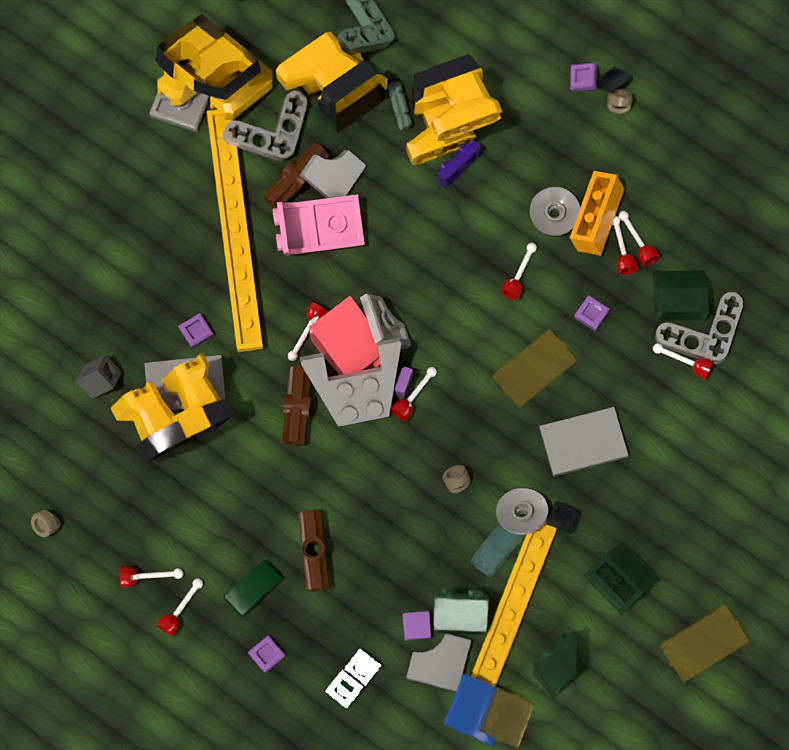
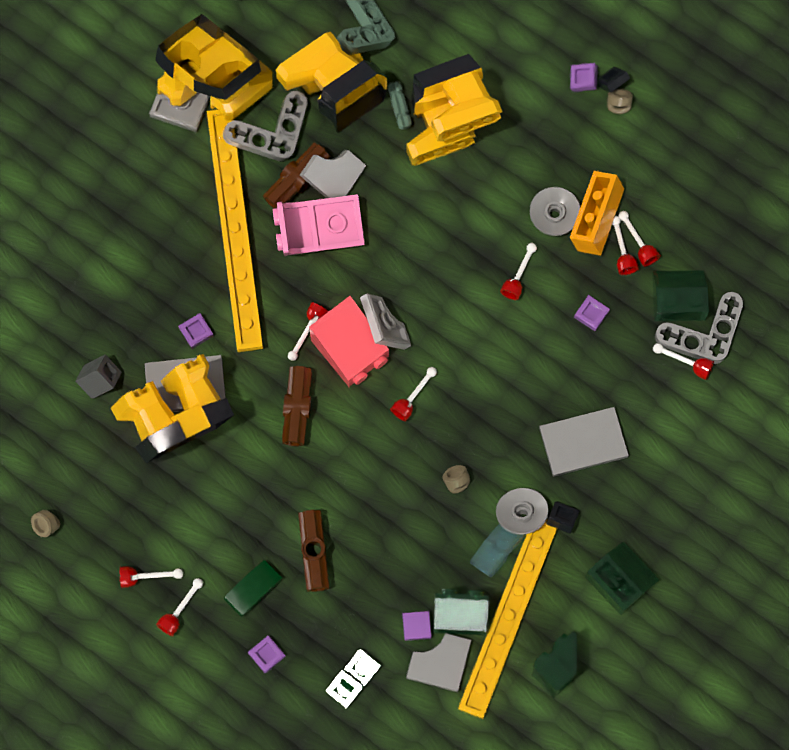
(358, 394): light grey wing -> none
(403, 382): medium lavender tile -> none
(465, 156): dark purple plate -> none
(470, 709): blue slope -> none
(507, 718): clear yellow piece -> none
(534, 368): clear yellow piece -> none
(704, 643): clear yellow piece -> none

